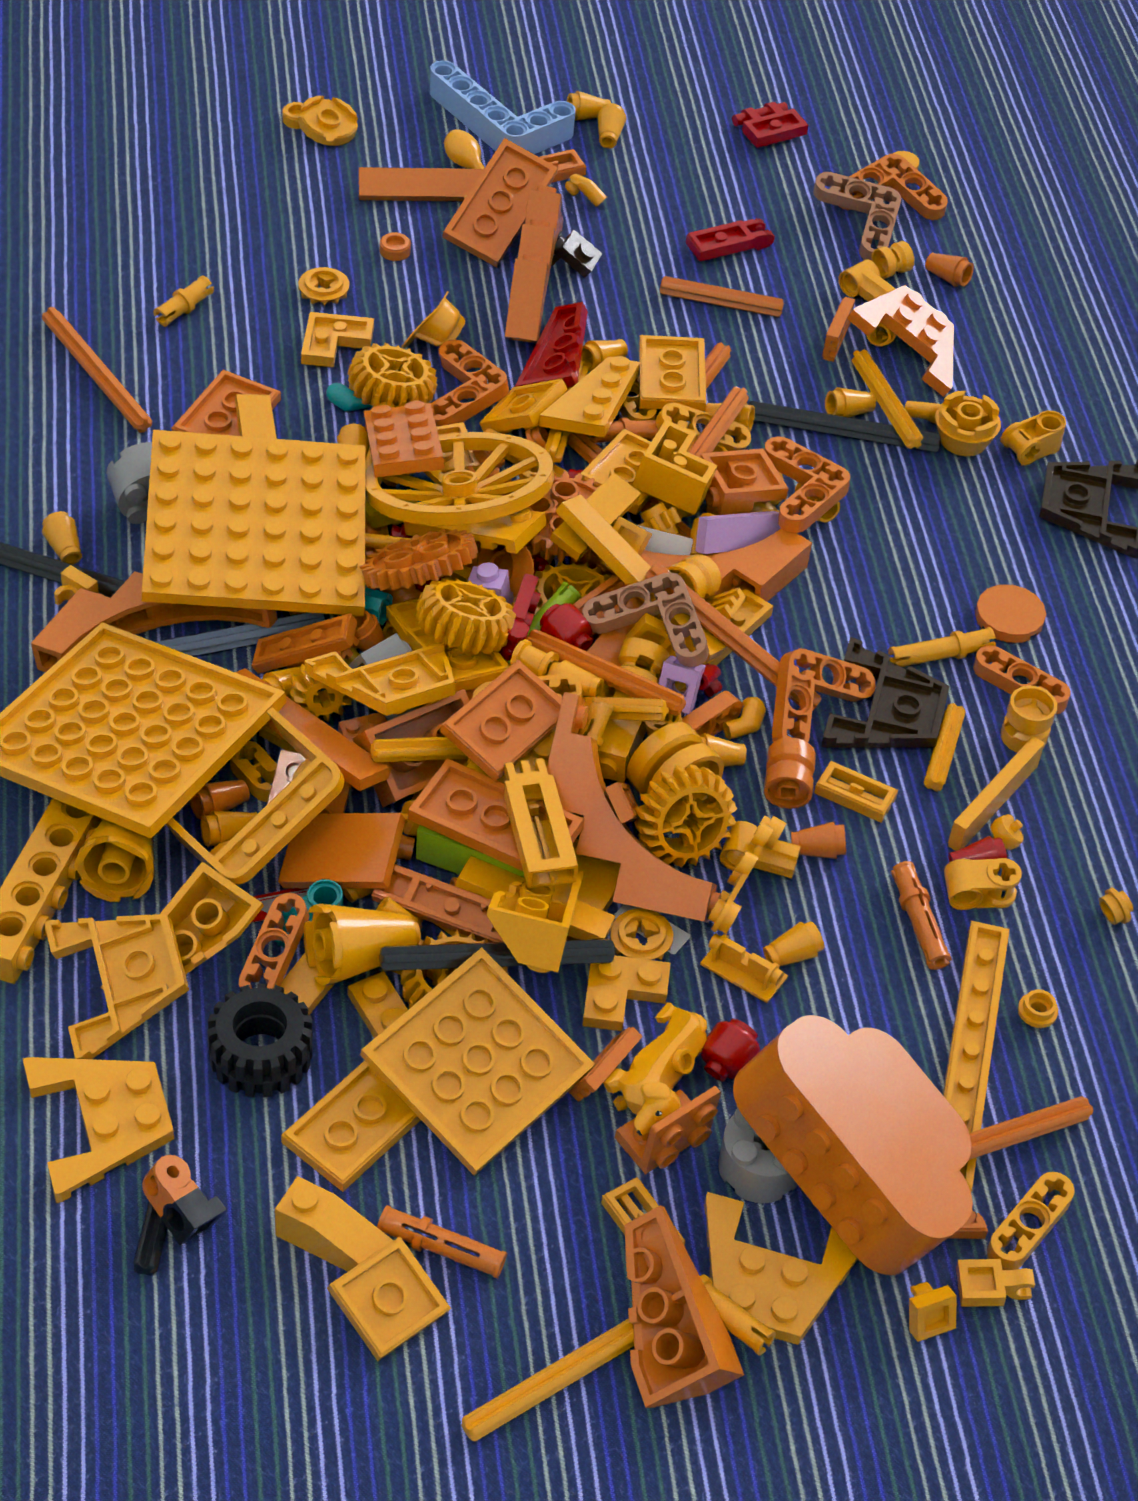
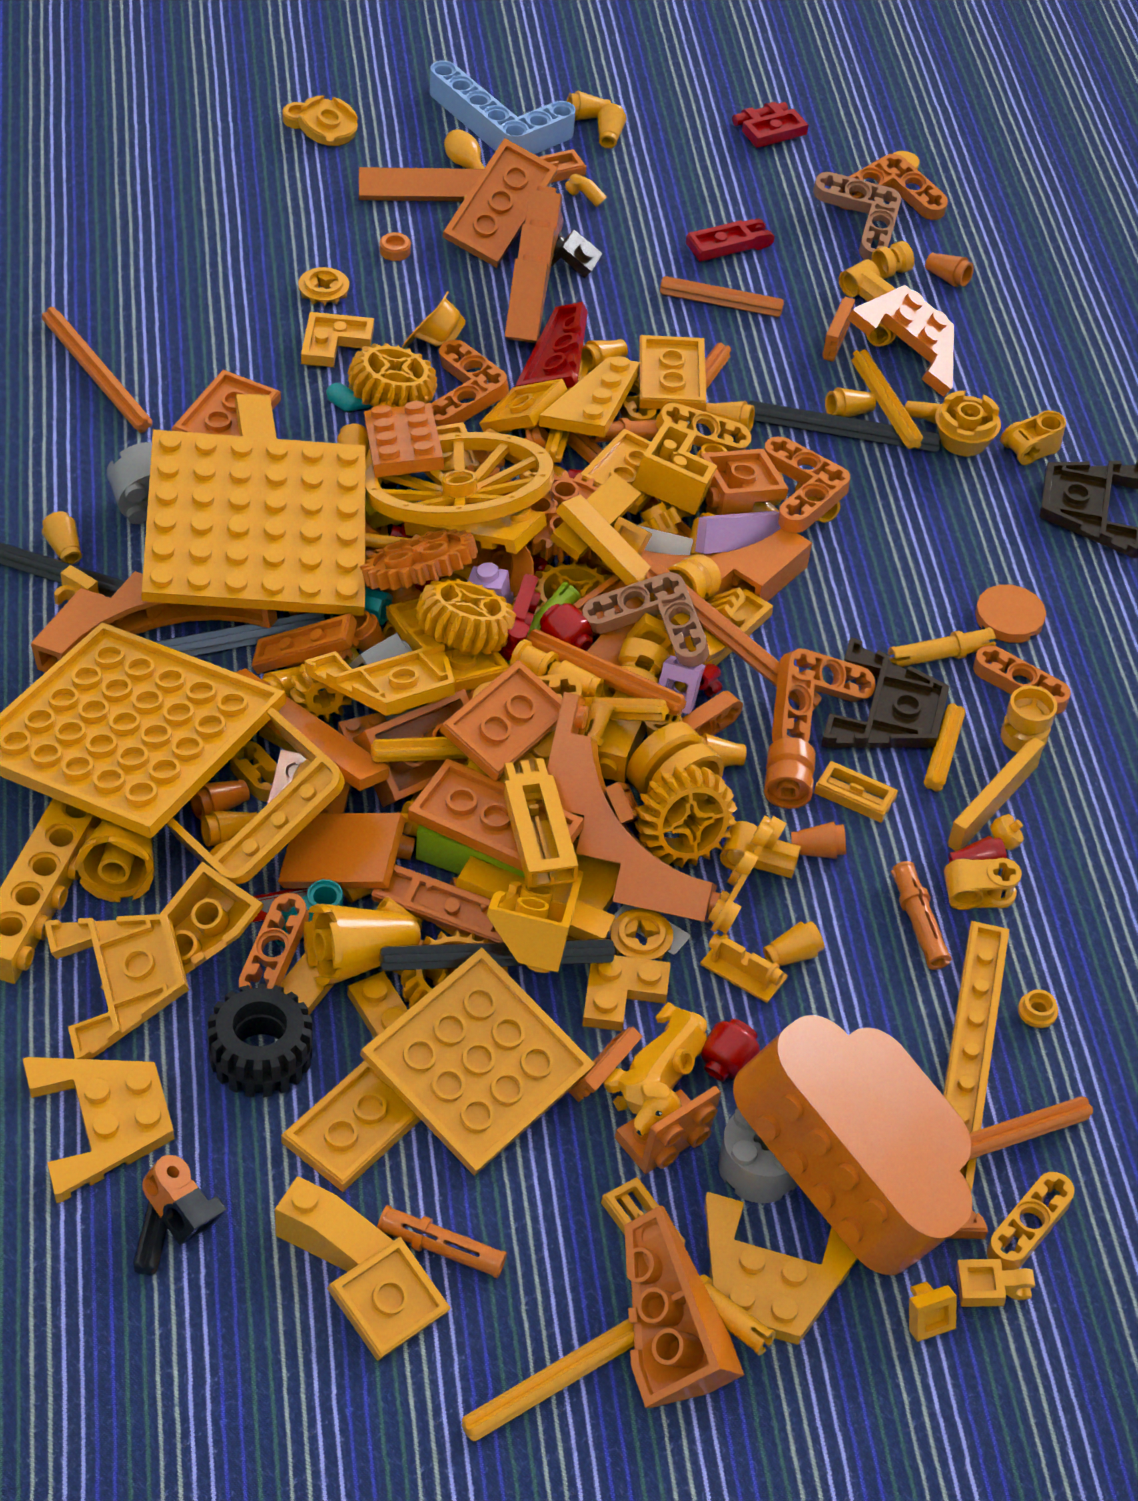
(183, 301): light orange pin -> none
(720, 421): orange axle -> none
(750, 719): light orange arm -> none
(1116, 906): light orange plate -> none

